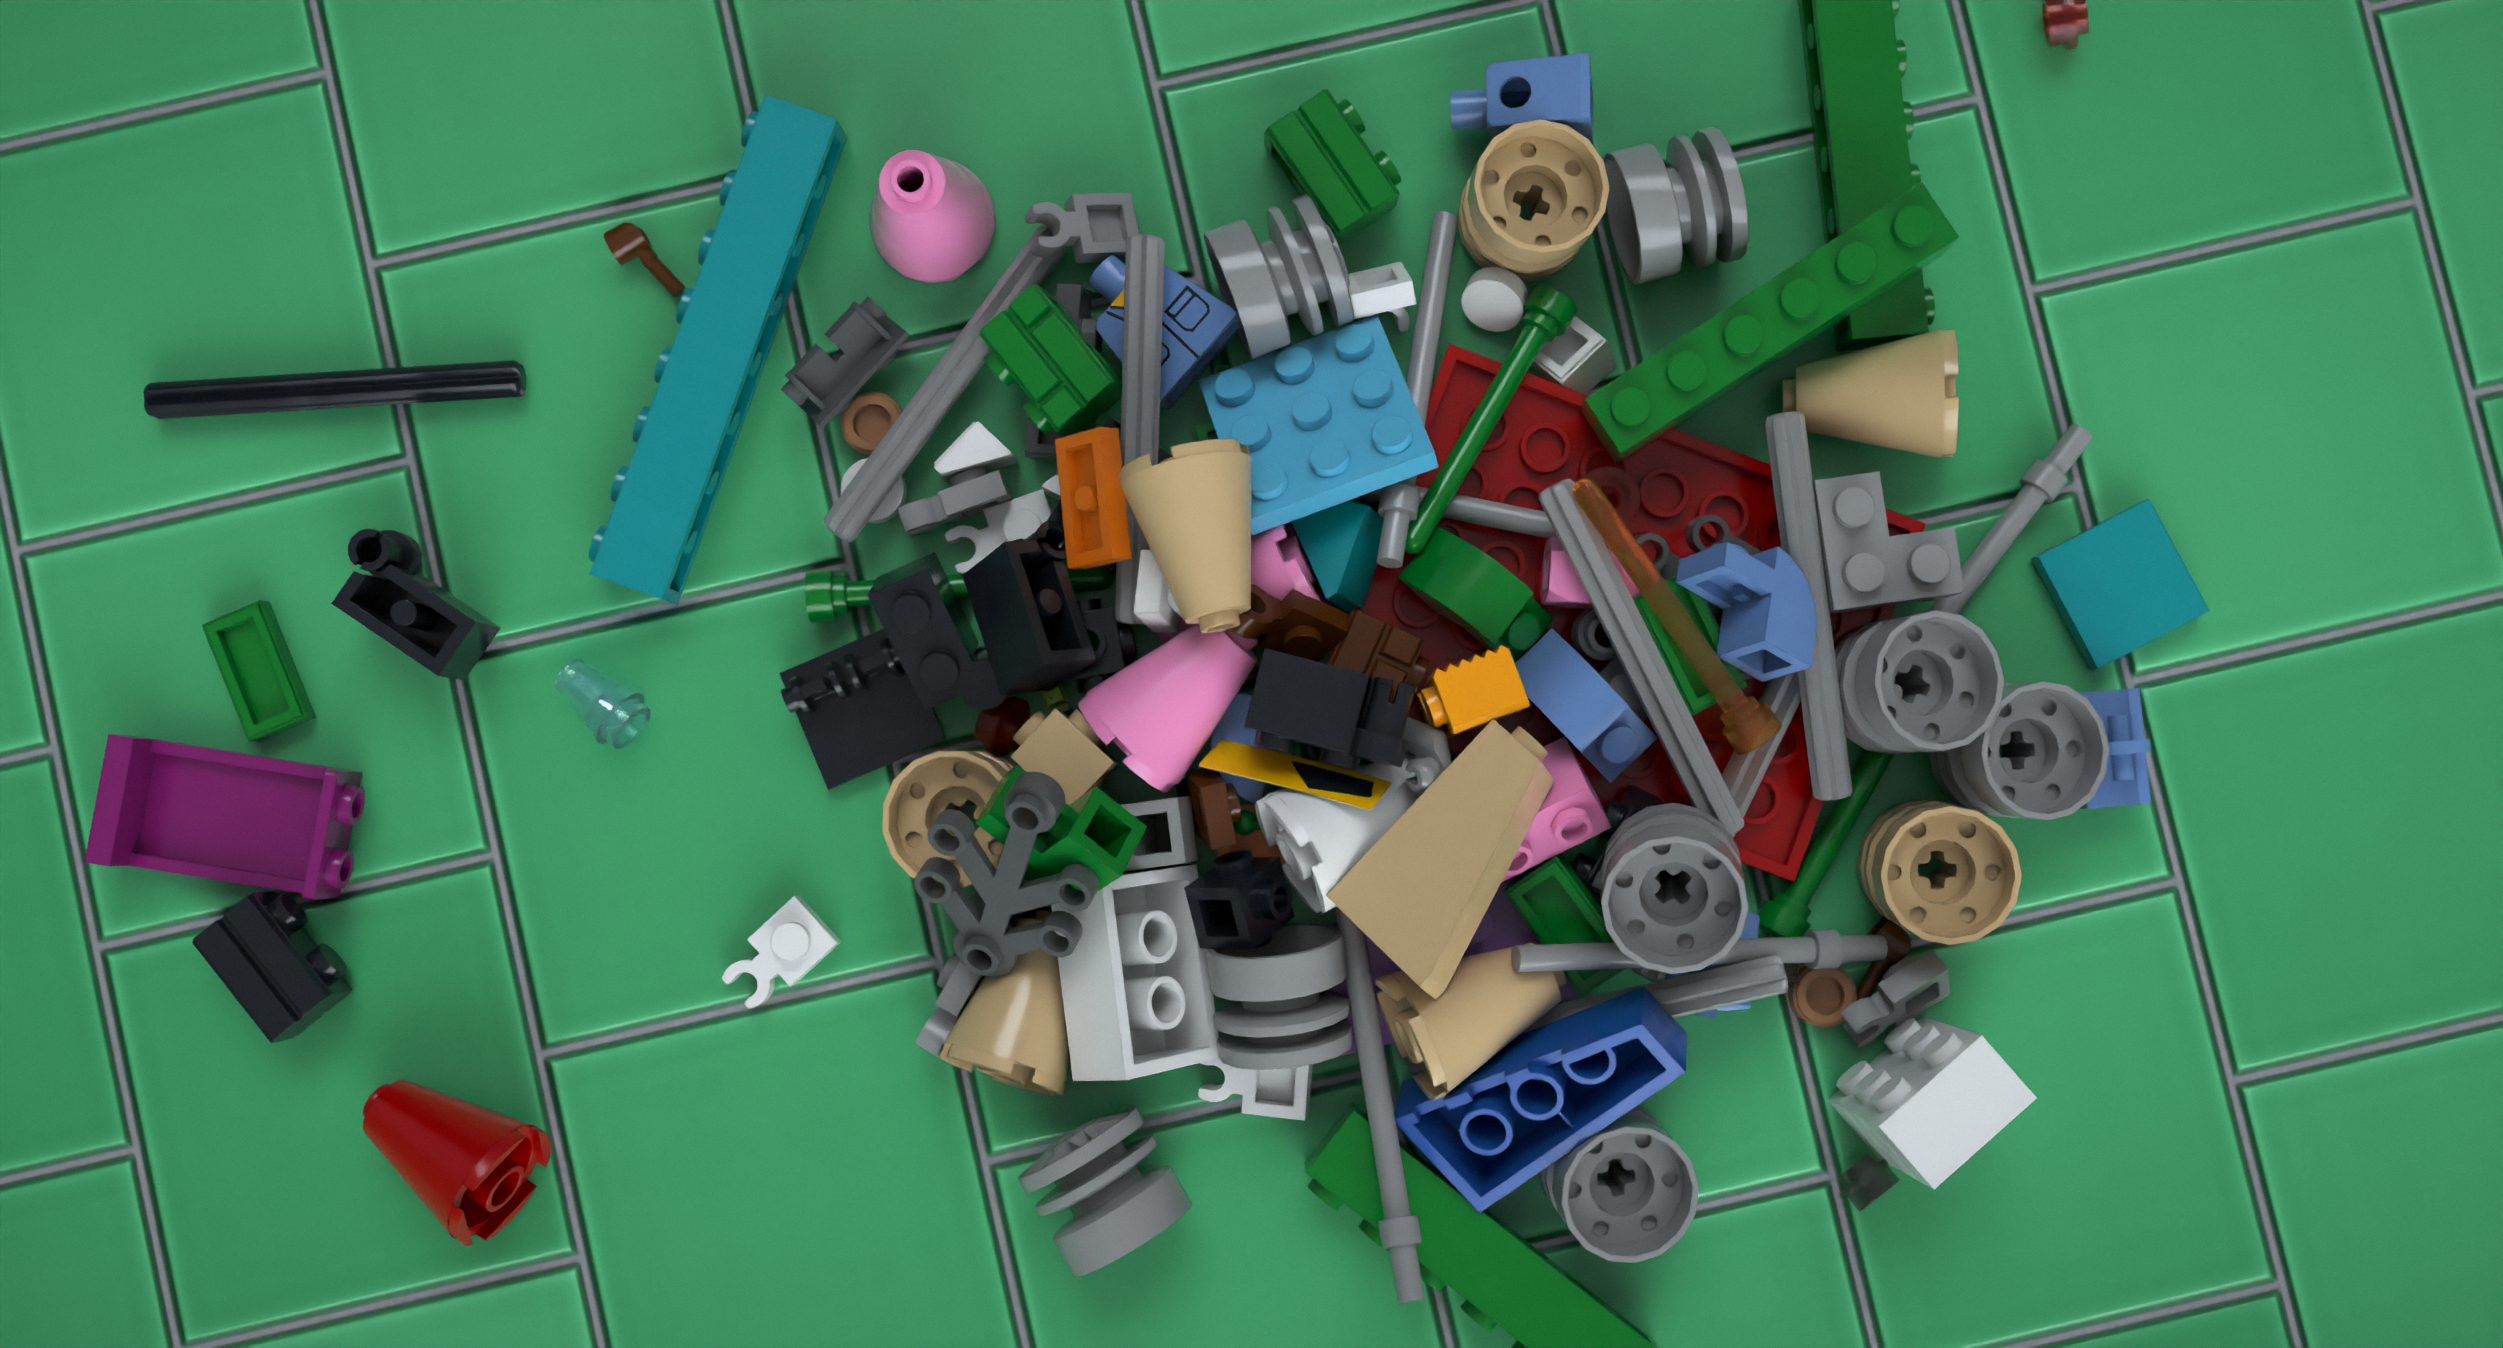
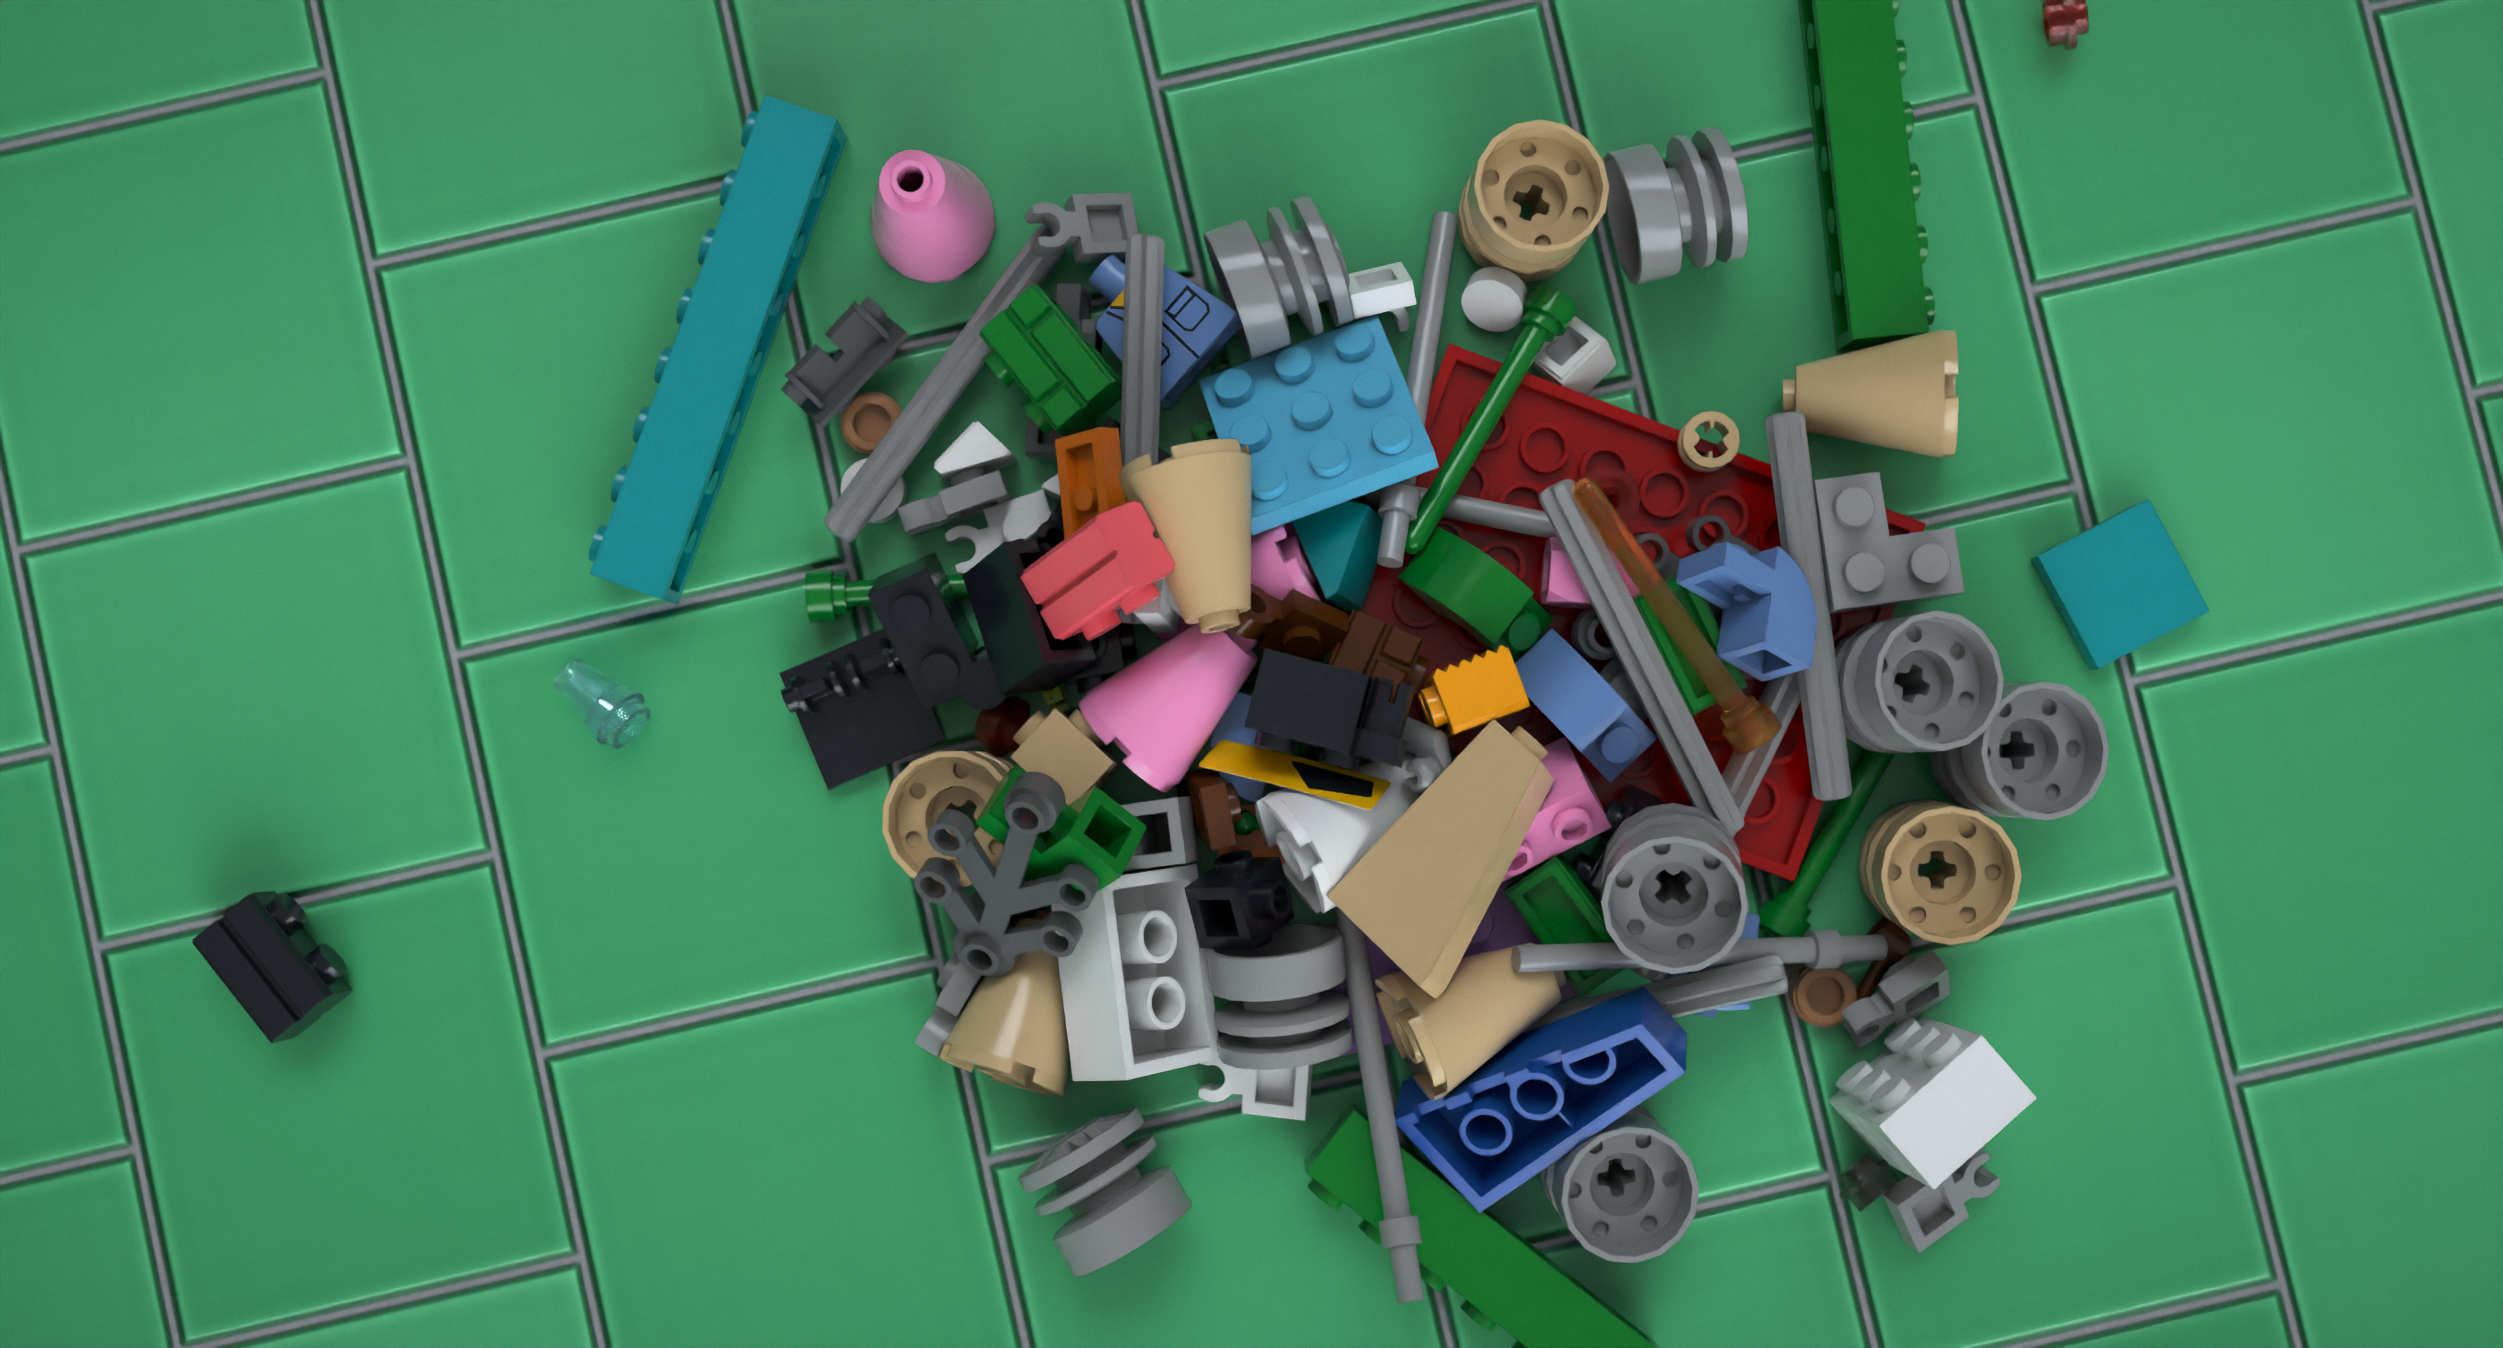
(225, 816): magenta panel -> none
(258, 671): green tile -> none
(335, 389): black axle -> none
(411, 608): black hinge -> none
(456, 1155): red cone -> none
(631, 242): reddish brown hand -> none
(787, 946): white plate -> none
(1098, 571): none -> coral brick
(1331, 163): green brick -> none
(1544, 87): medium blue torso -> none
(1727, 445): none -> tan bush
(1769, 323): green brick -> none
(1930, 1213): none -> light grey plate
(2040, 485): light grey bar -> none
(2127, 767): medium blue hips -> none

